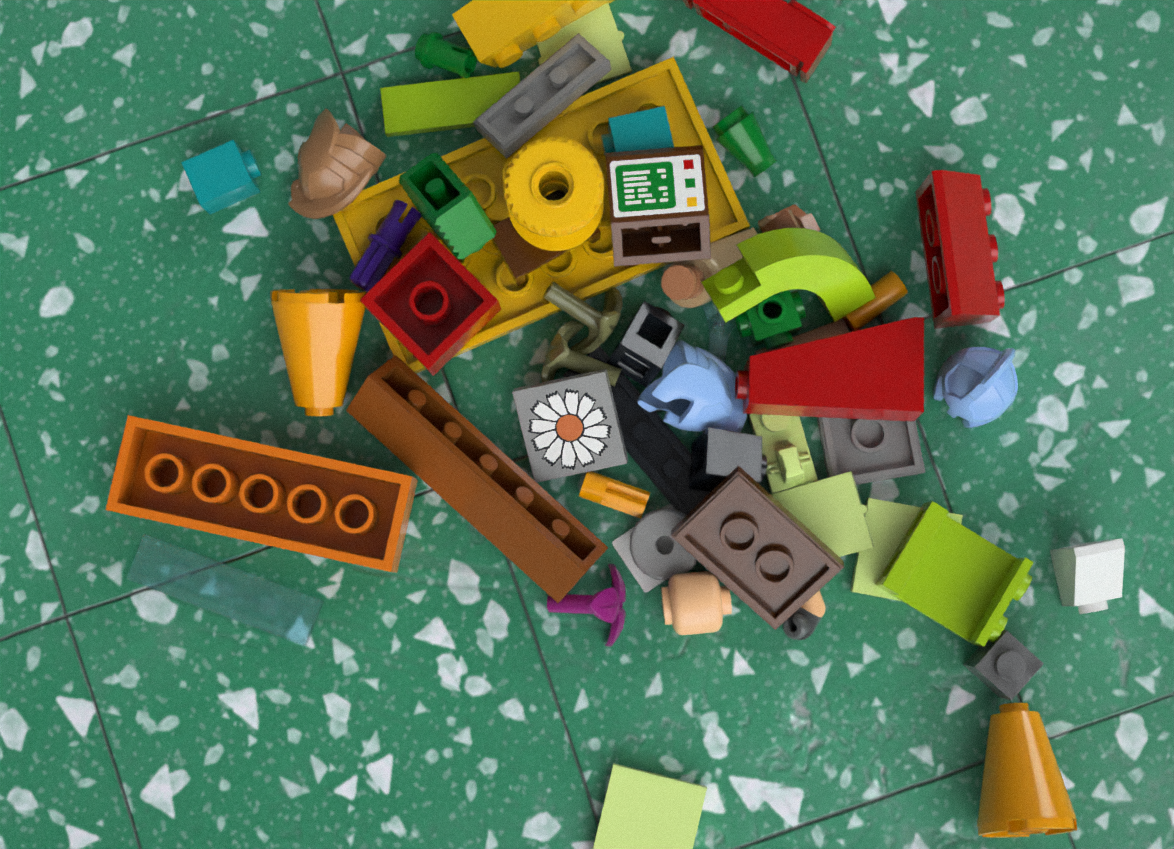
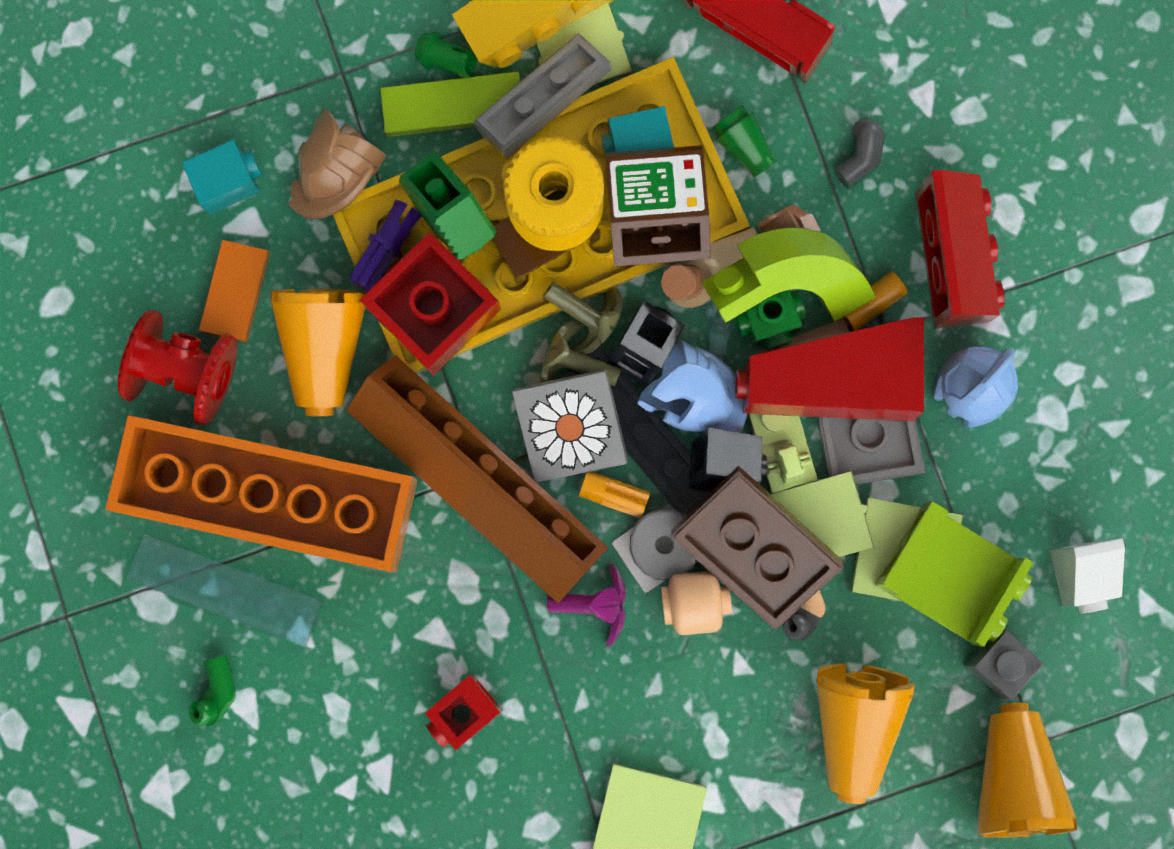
(179, 359): none -> red hose
(217, 696): none -> green arm
(234, 290): none -> orange tile
(480, 703): none -> red brick
(860, 725): none -> light orange cone
(868, 153): none -> dark grey arm

